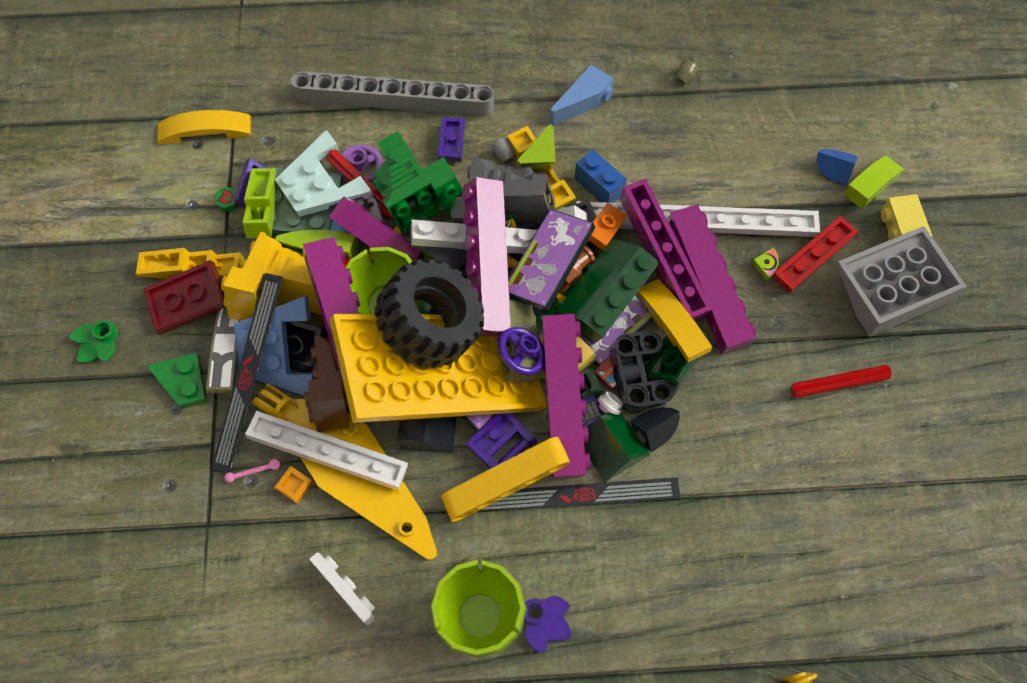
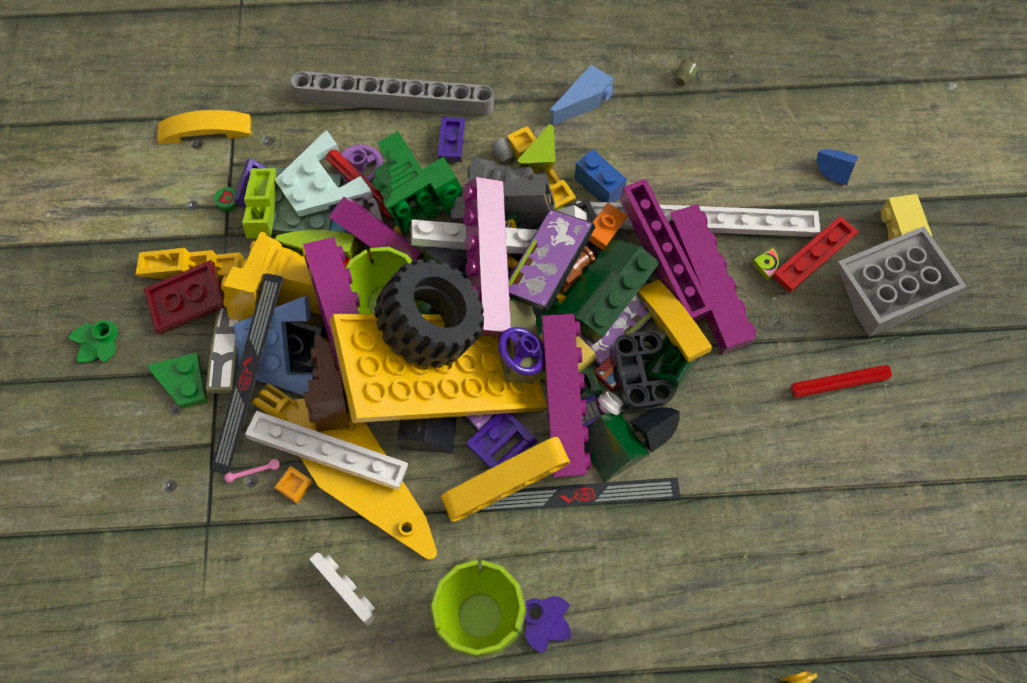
(873, 181): lime slope -> none

